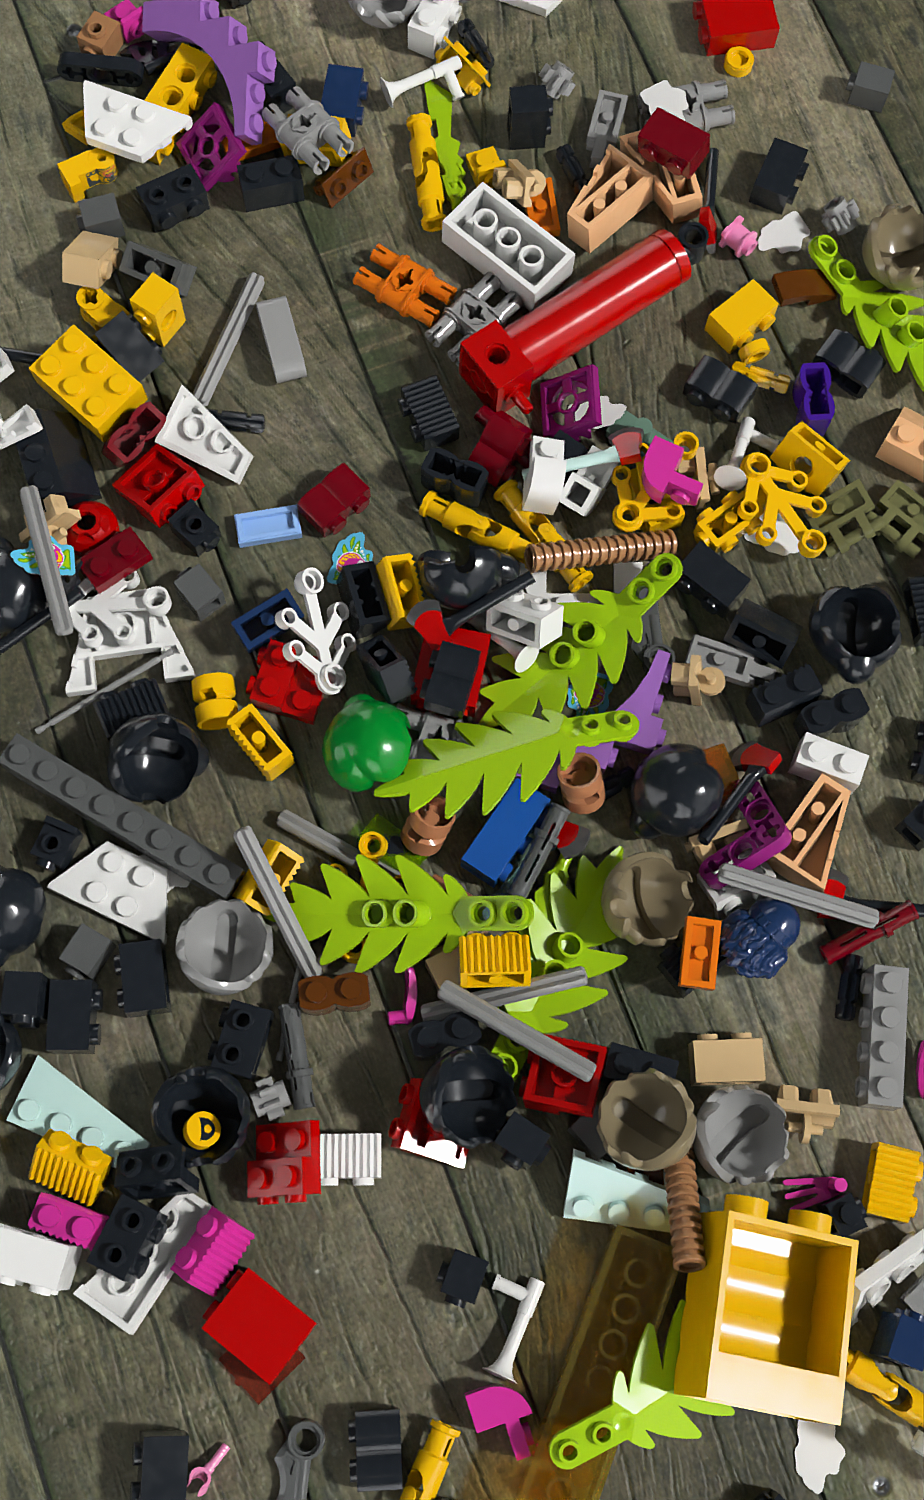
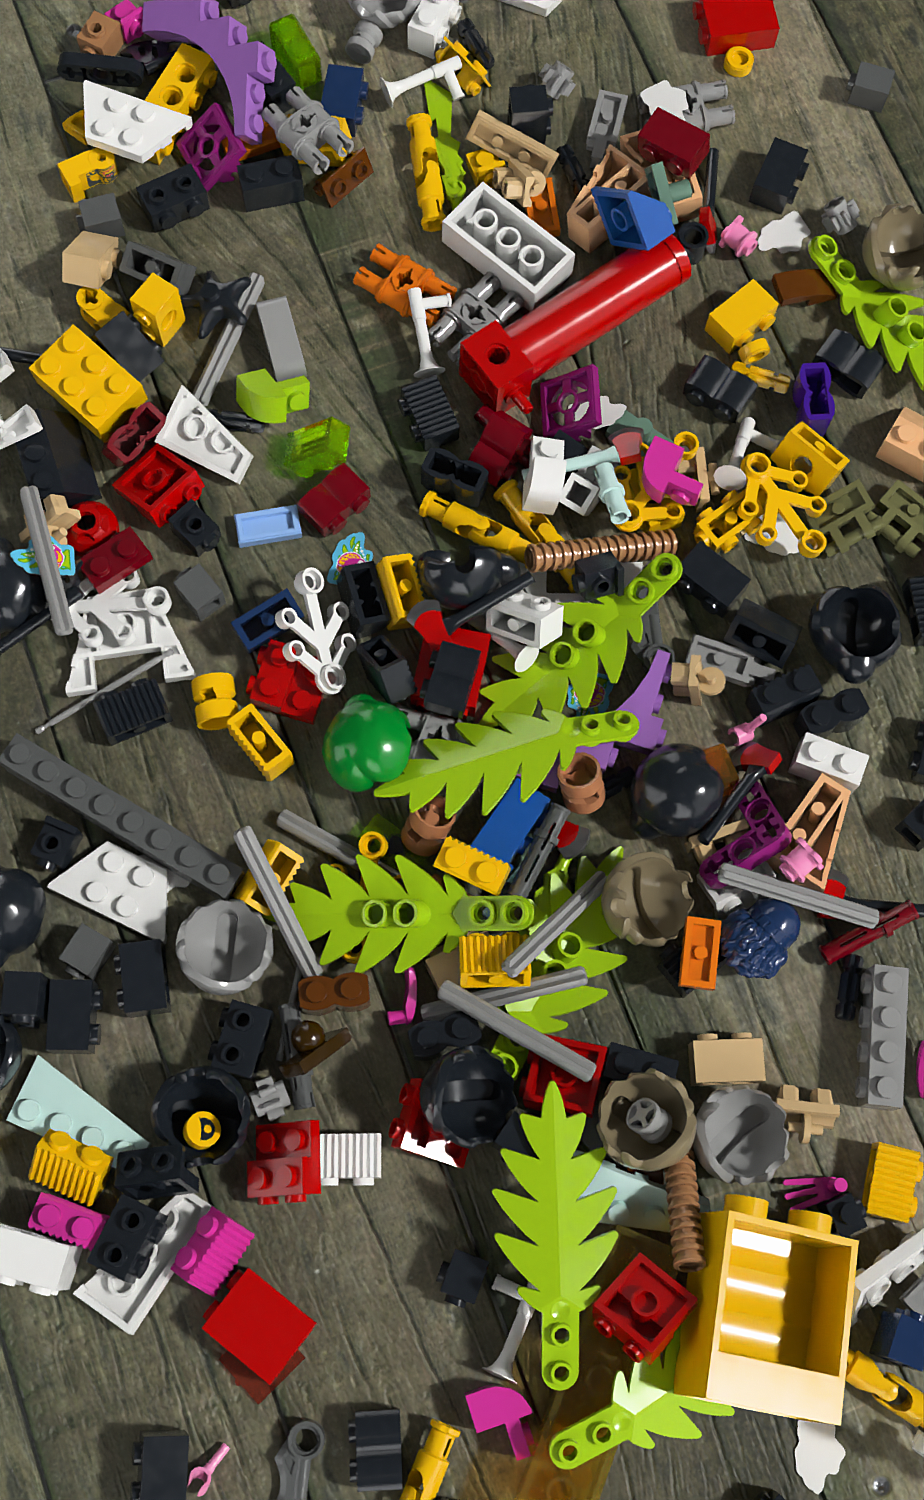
(155, 758): black piece -> none
(217, 302): none -> black animal
(271, 400): none -> lime brick
(295, 51): none -> clear neon green brick
(312, 1047): none -> dark brown tile
(317, 447): none -> clear neon green brick
(362, 44): none -> light grey wheel
(418, 306): none -> white piece
(472, 866): none -> yellow brick
(510, 143): none -> tan tile
(554, 925): none -> light grey axle
(558, 1225): none -> lime plant
(598, 576): none -> black brick
(612, 493): none -> light aqua pin
(633, 218): none -> blue slope
(643, 1309): none -> red plate
(649, 1120): none -> light grey wheel
(666, 192): none -> sand green tile
(745, 730): none -> bright pink hand
(800, 862): none -> bright pink brick

